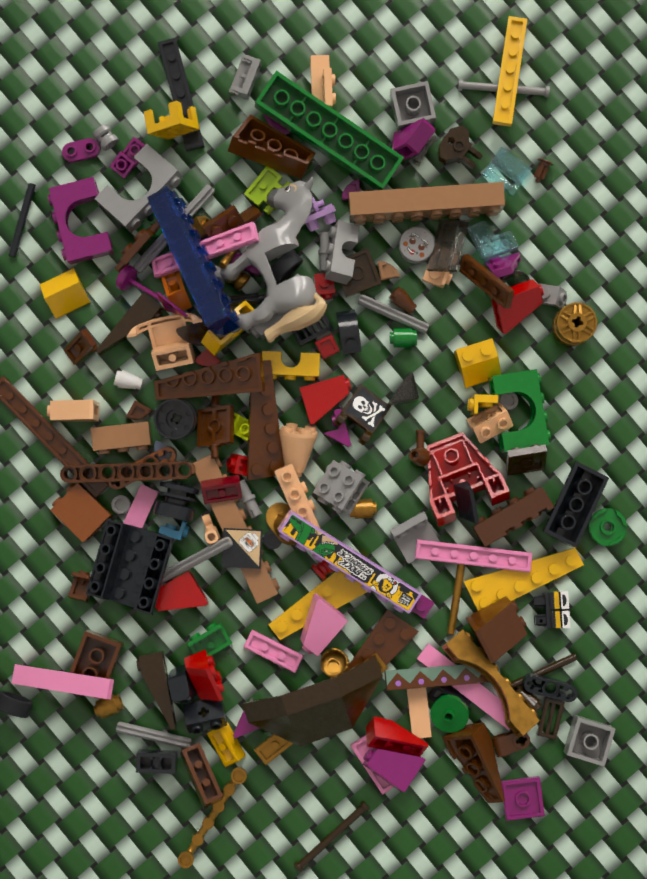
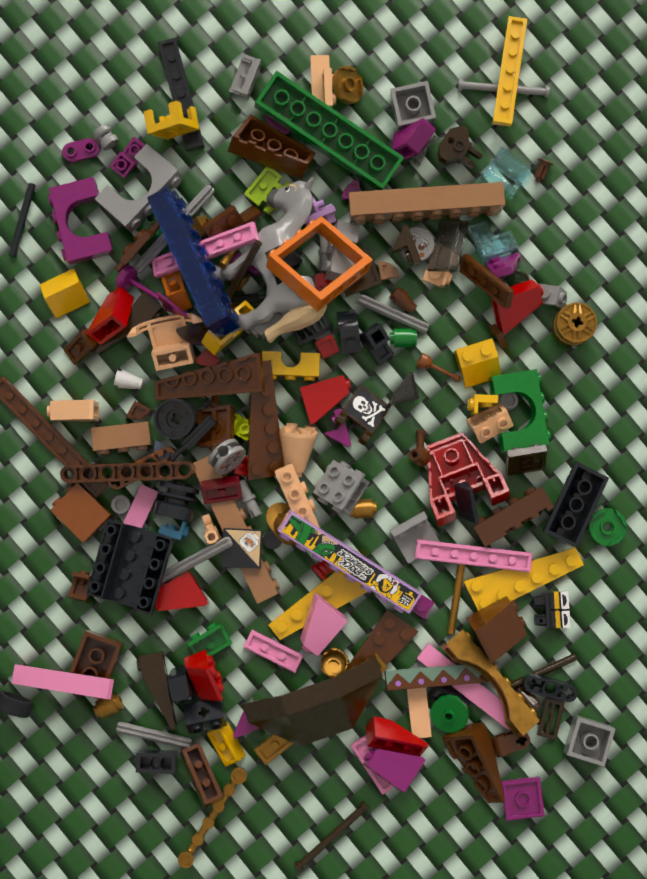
(111, 316): none -> red slope
(194, 436): none -> black axle
(226, 456): none -> light grey head
(244, 268): none -> dark brown bar
(298, 284): none -> orange window
(347, 85): none -> pearl gold tile
(375, 341): none -> black brick
(406, 242): none -> dark brown slope
(426, 362): none -> dark orange hinge
(499, 336): none -> reddish brown tile

